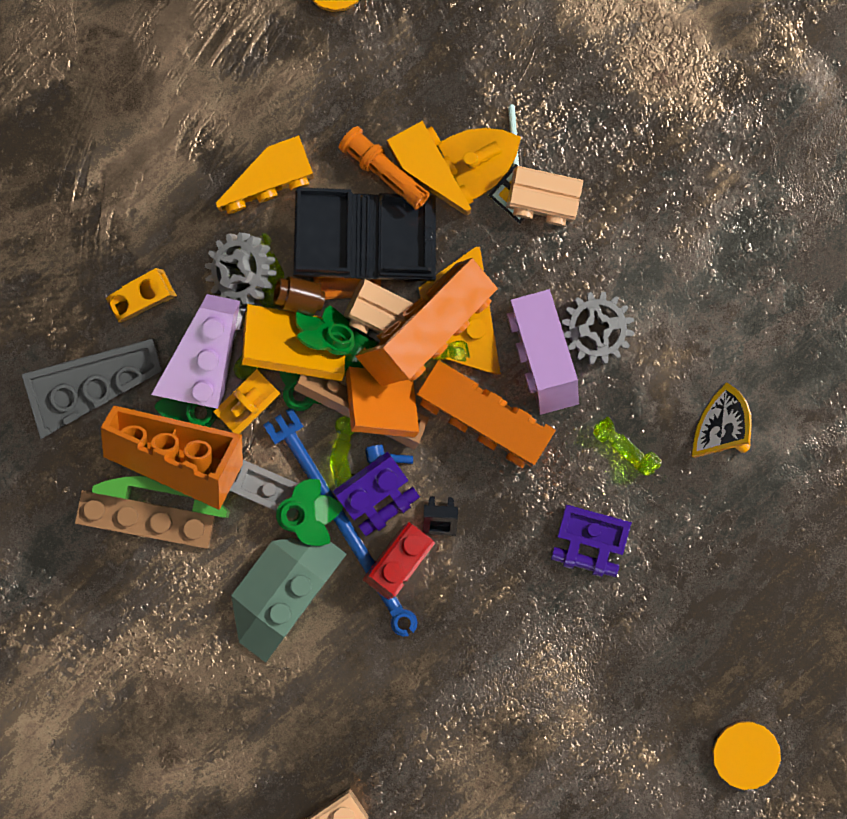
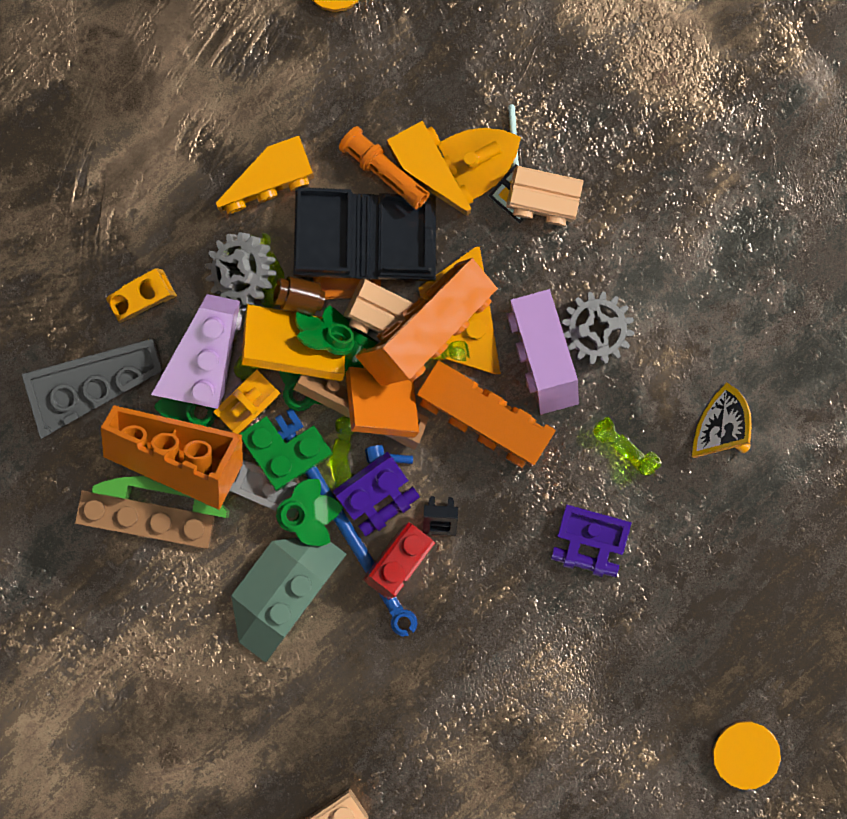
(281, 460): none -> green plate

